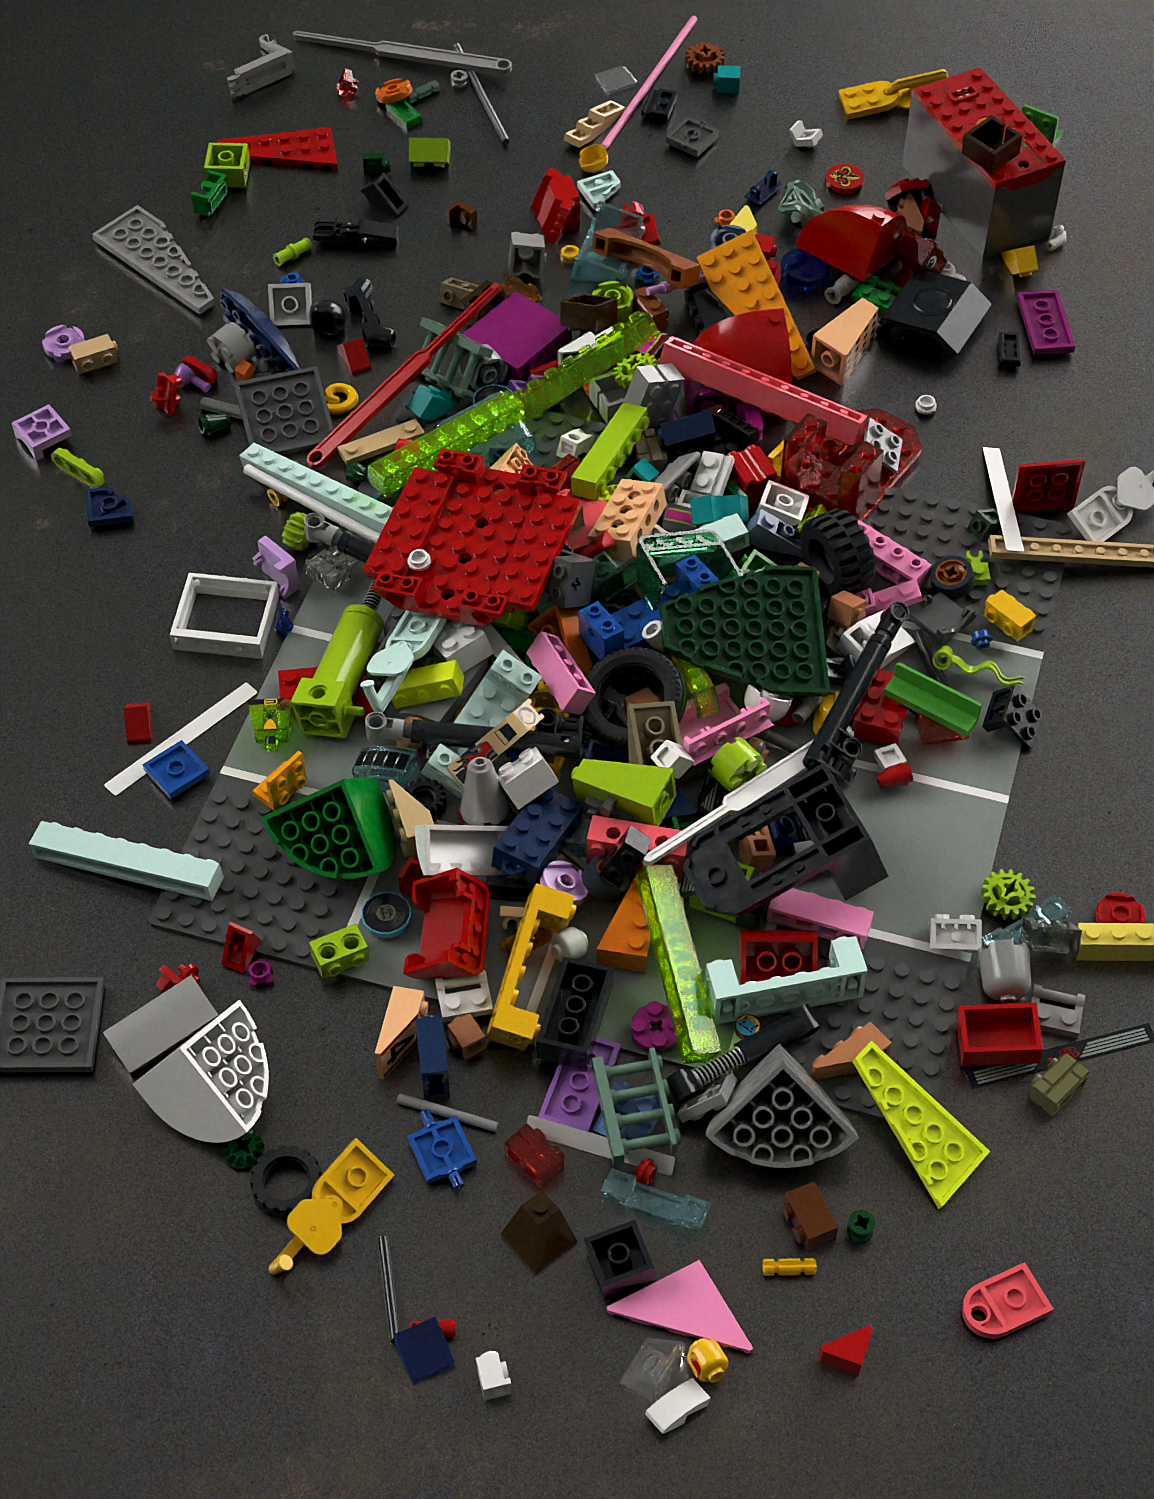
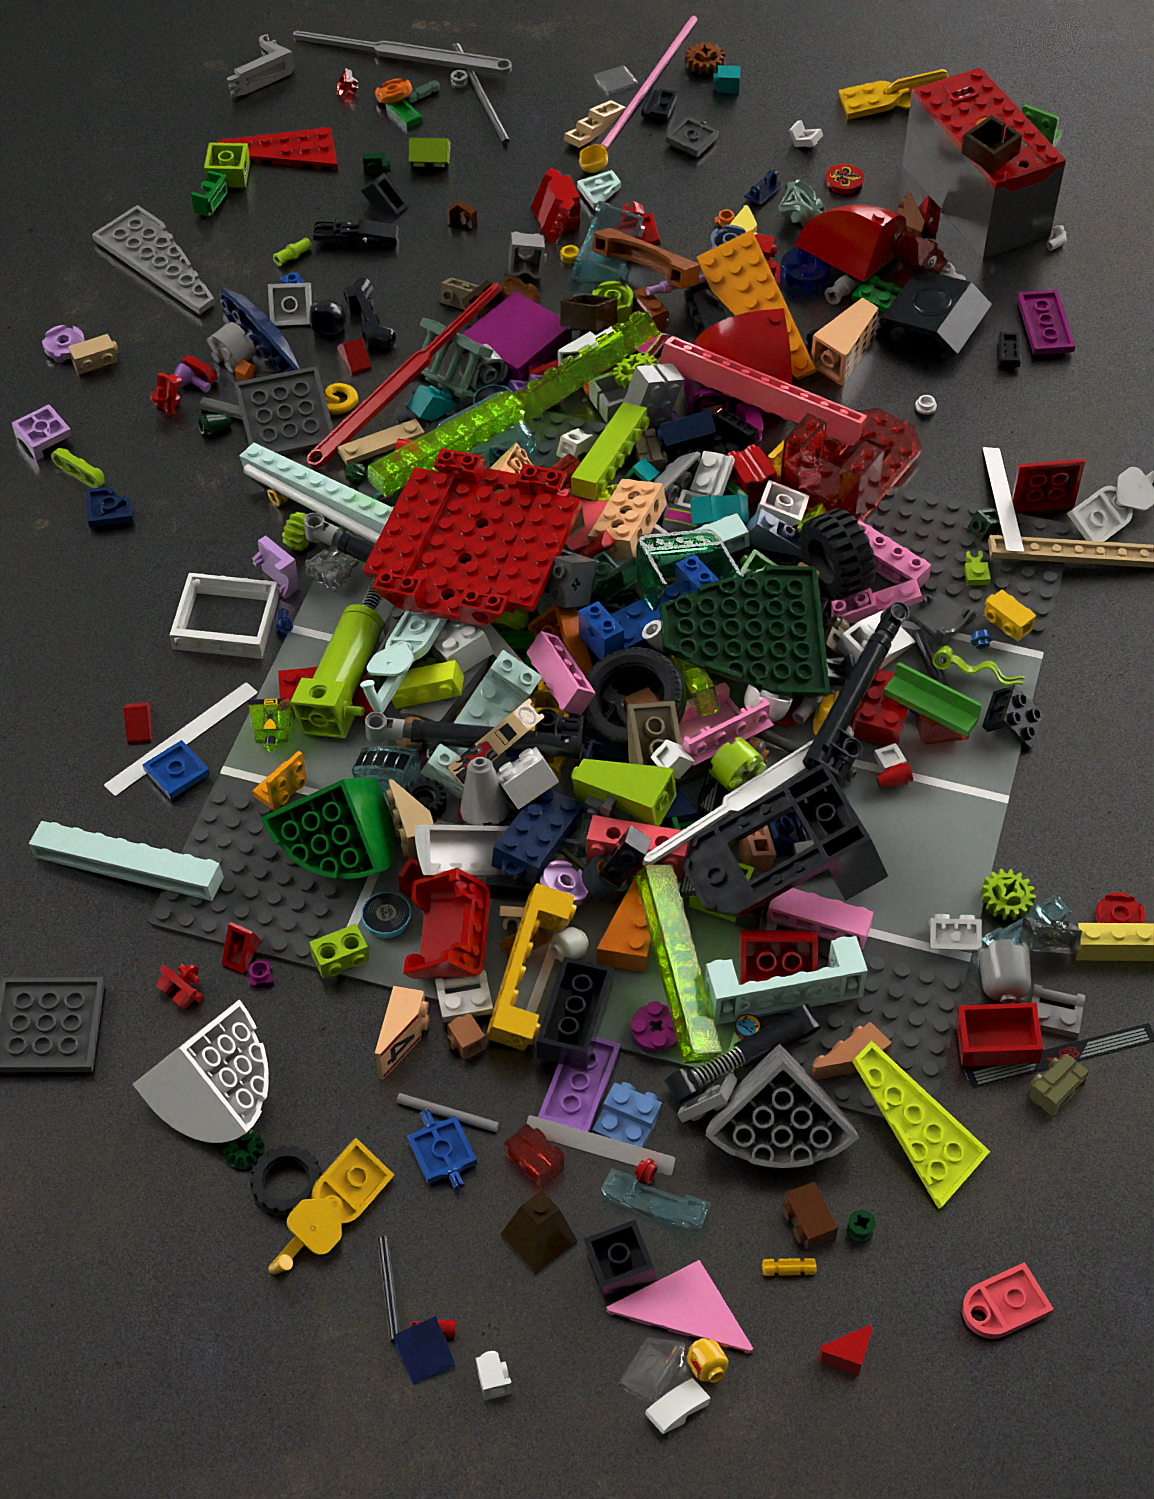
(160, 1025): light grey slope -> none
(419, 560): white plate -> none
(432, 1057): dark blue brick -> none
(615, 1122): sand green fence -> none
(647, 274): blue plate -> none
(846, 608): nougat brick -> none
(886, 440): light grey plate -> none
(905, 185): red plate -> none
(961, 575): wheel -> none
(1021, 260): yellow slope -> none

